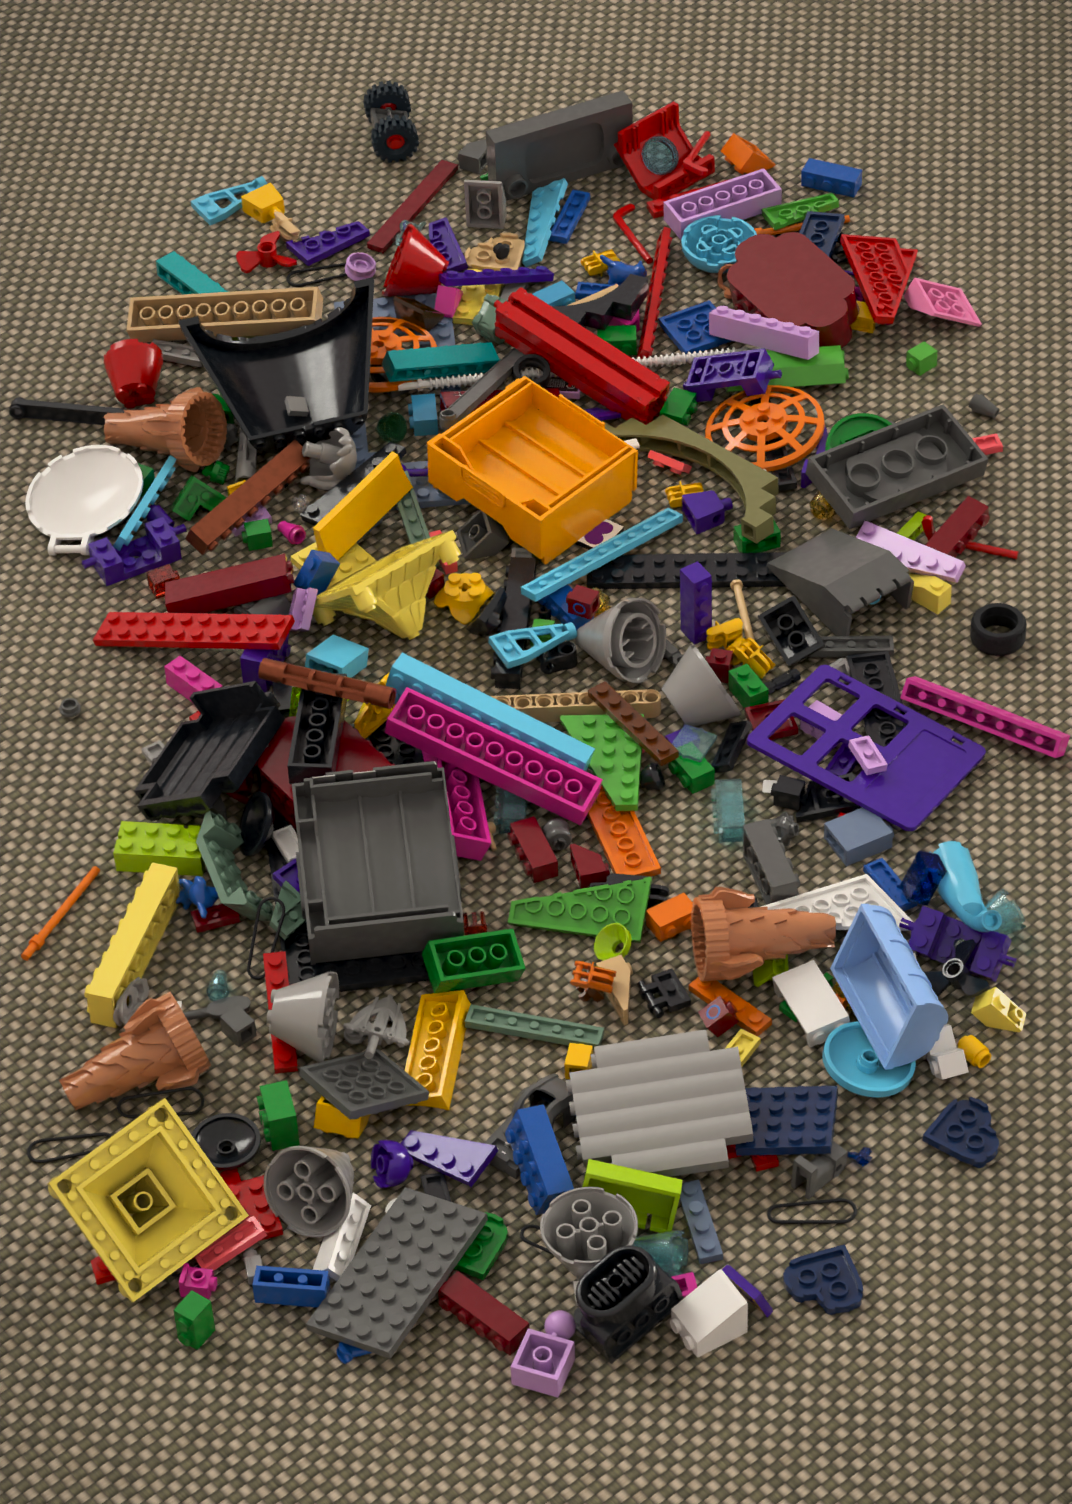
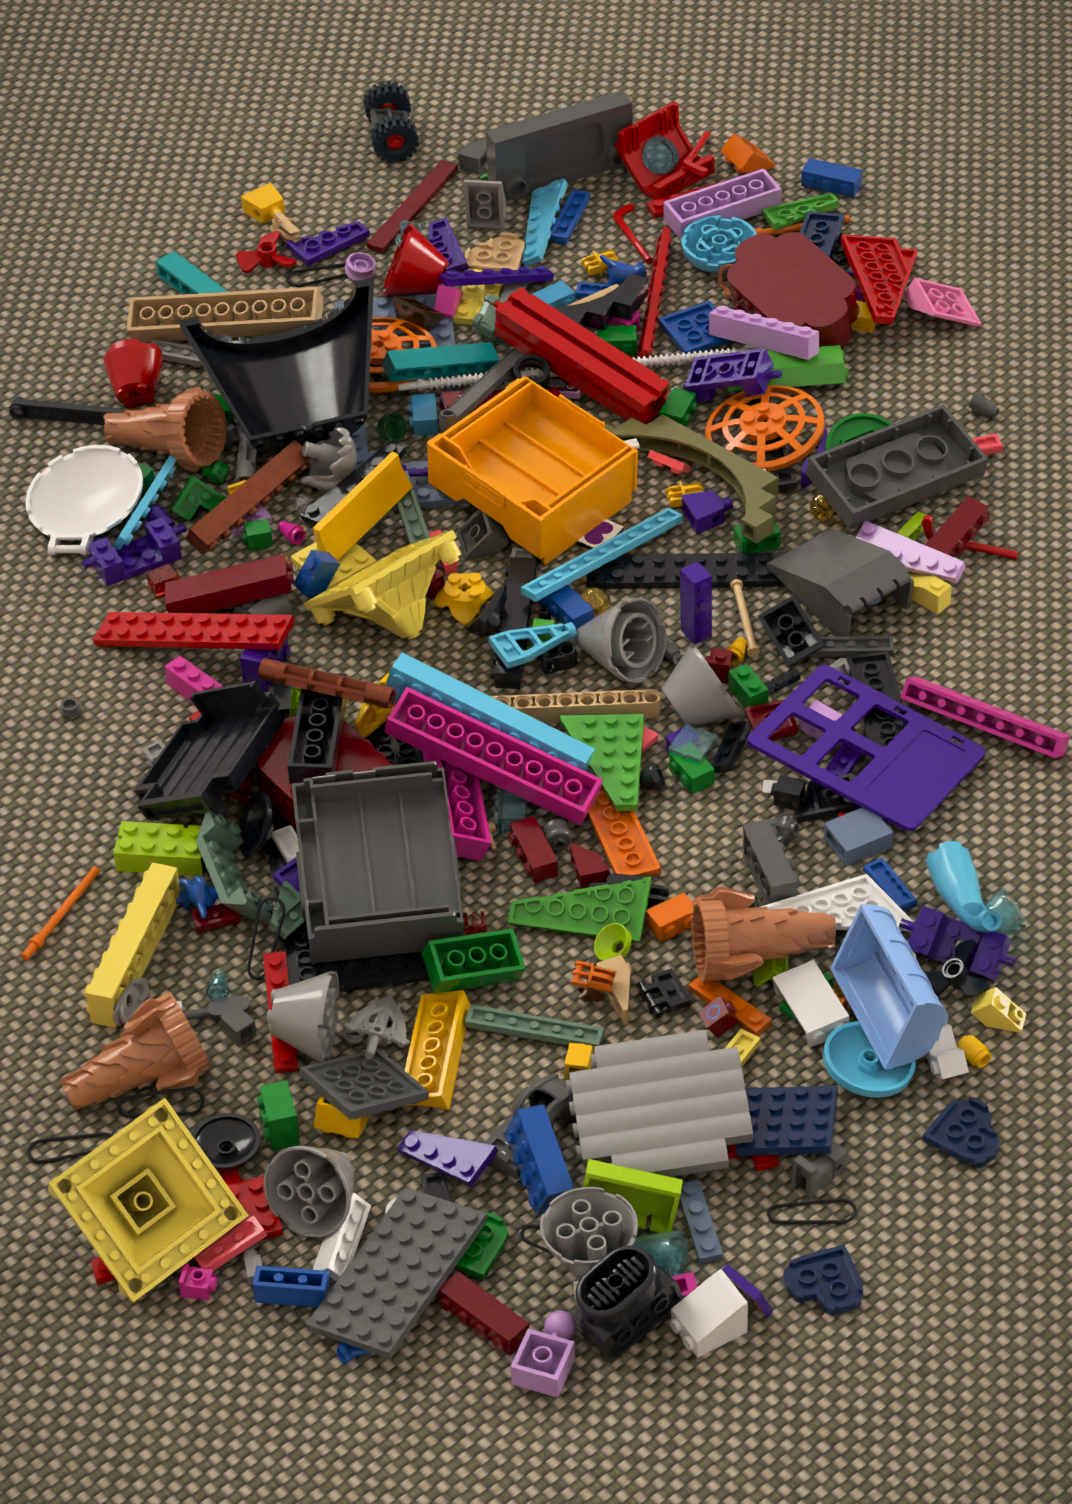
(194, 1320): green brick -> none
(212, 213): medium azure plate -> none
(296, 406): light grey tile -> none
(302, 608): lavender slope -> none
(338, 657): medium azure brick -> none
(391, 1163): dark purple cylinder -> none
(501, 250): black piece -> none
(583, 601): dark red brick -> none
(602, 414): dark purple piece -> none
(633, 723): reddish brown plate -> none
(724, 633): yellow arm -> none
(728, 810): clear light blue brick -> none
(753, 656): yellow arm -> none
(862, 1157): clear blue hand -> none
(867, 755): lavender plate -> none
(921, 358): bright green brick -> none
(923, 878): clear blue brick -> none
(998, 643): black tyre -> none

